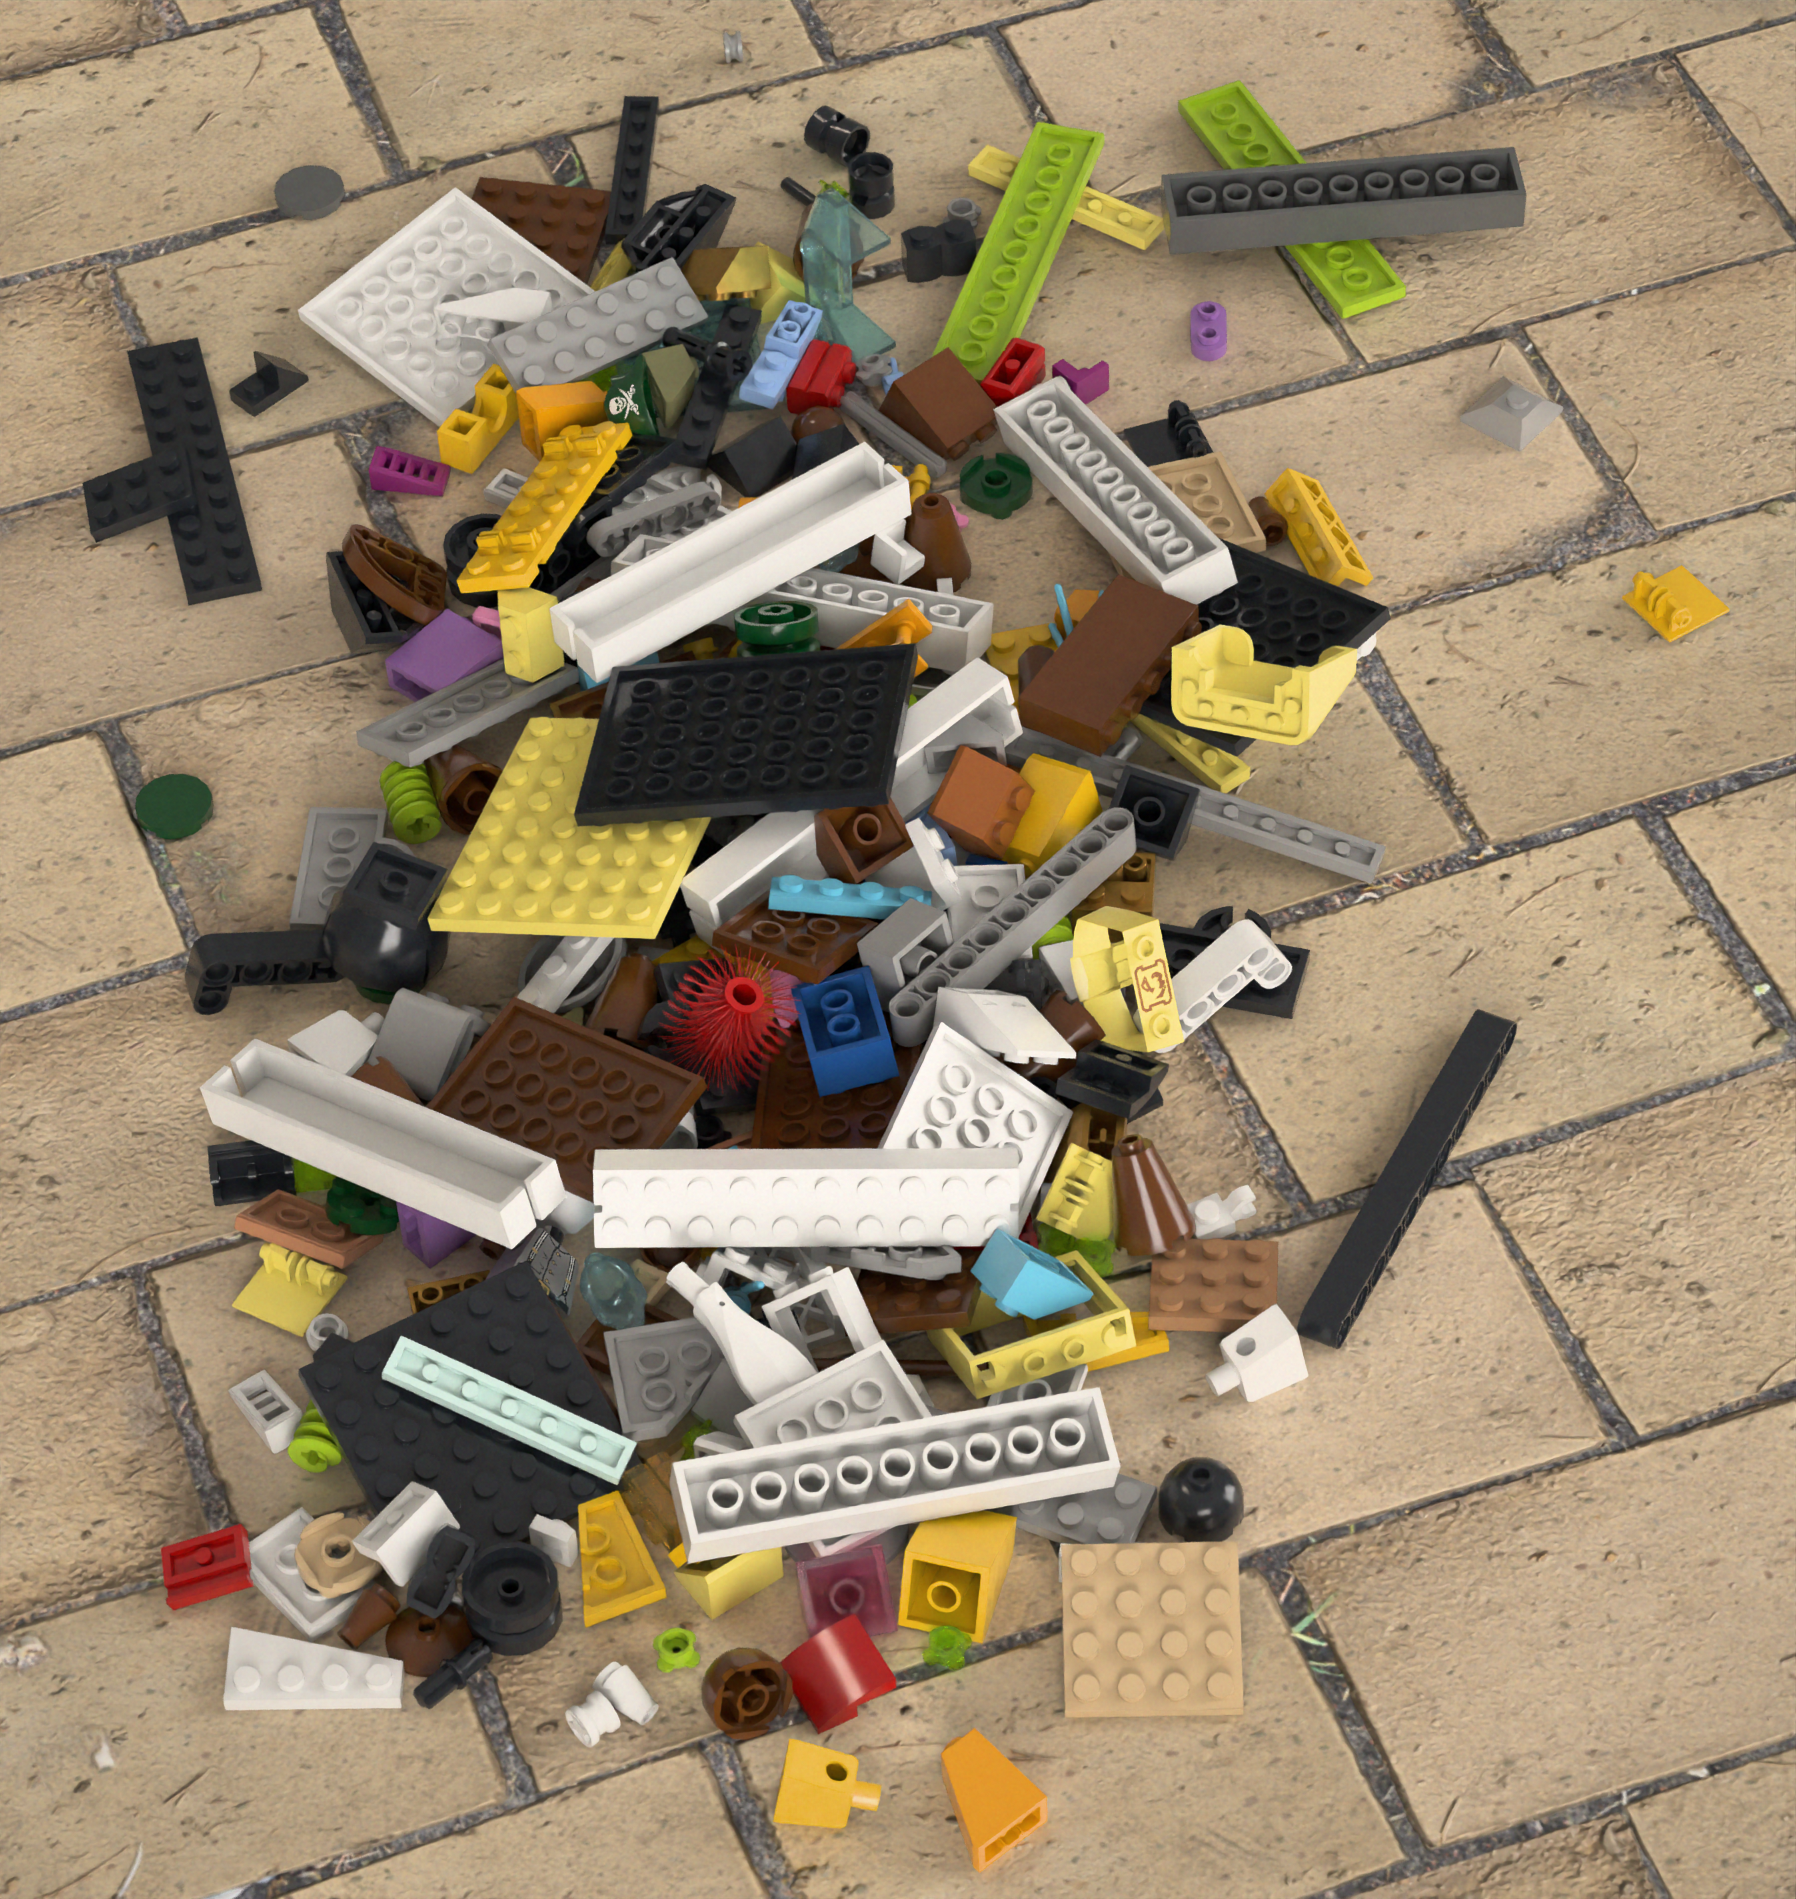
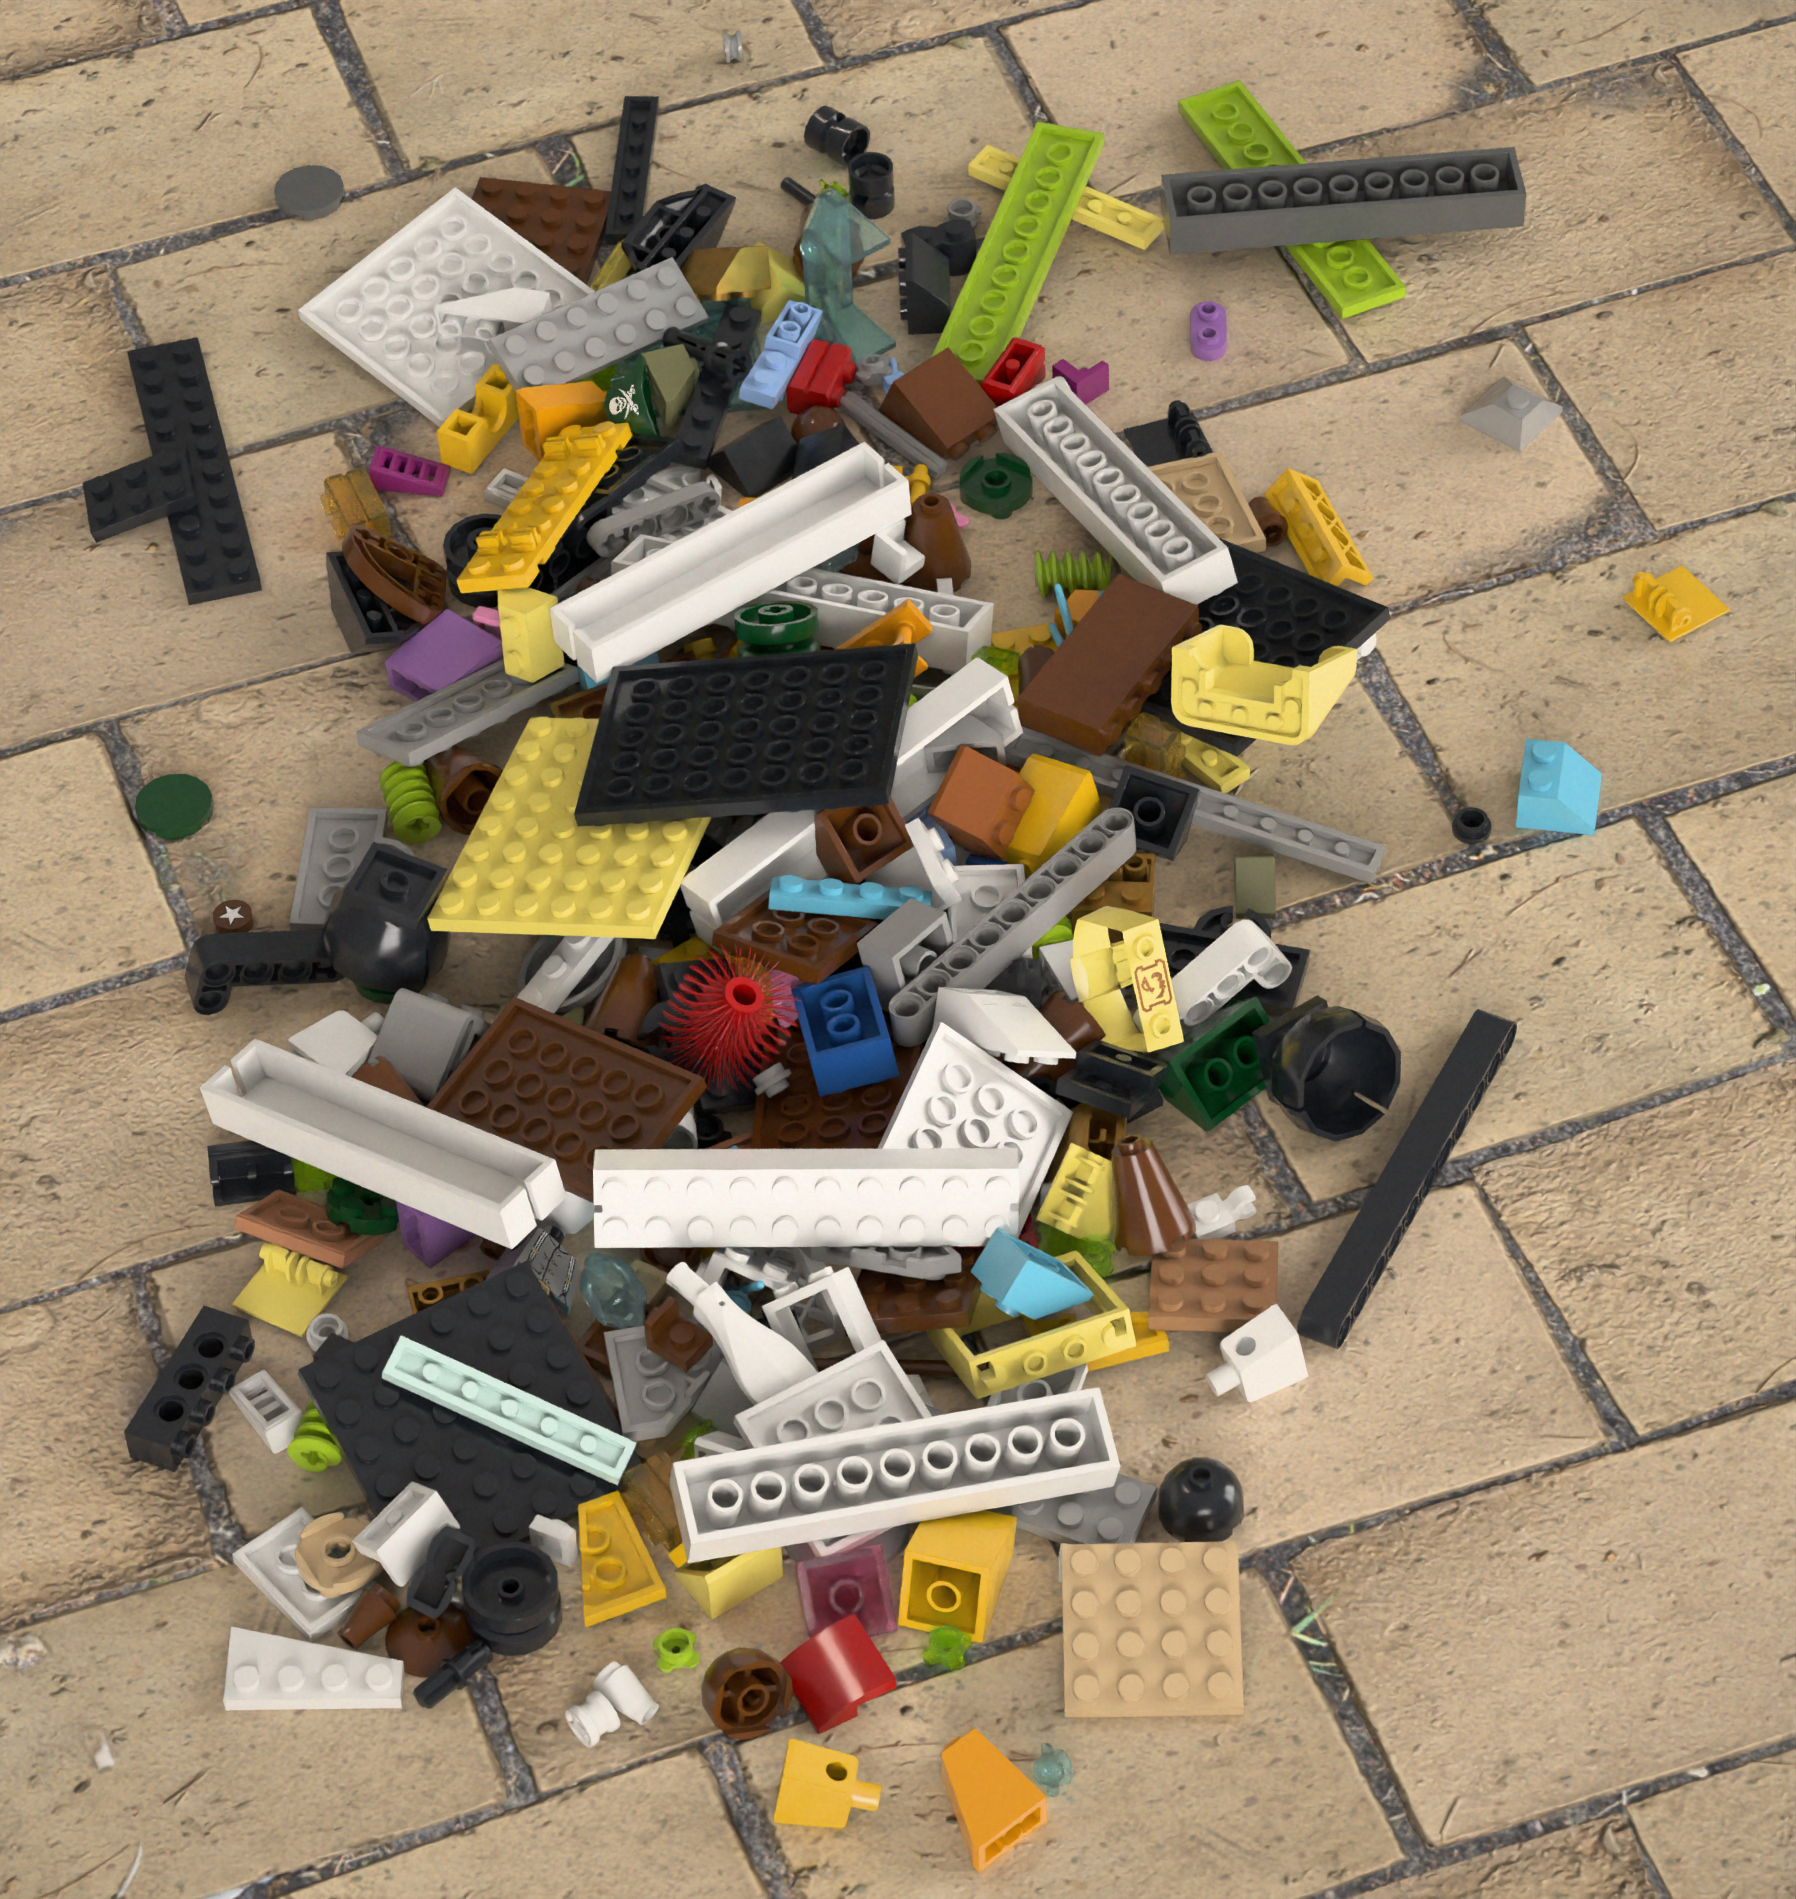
(189, 1389): none -> black brick
(207, 1567): red plate -> none
(233, 917): none -> reddish brown tile
(271, 383): black slope -> none
(354, 501): none -> clear yellow brick
(675, 1337): none -> reddish brown bracket
(772, 1080): none -> light grey plate
(925, 285): none -> black slope
(1001, 659): none -> clear neon green plate
(1053, 1769): none -> clear light blue plate
(1072, 574): none -> lime piece
(1155, 745): none -> clear yellow brick
(1216, 1064): none -> dark green slope
(1255, 885): none -> olive slope
(1320, 1059): none -> black plate
(1471, 826): none -> black plate
(1557, 789): none -> medium azure slope

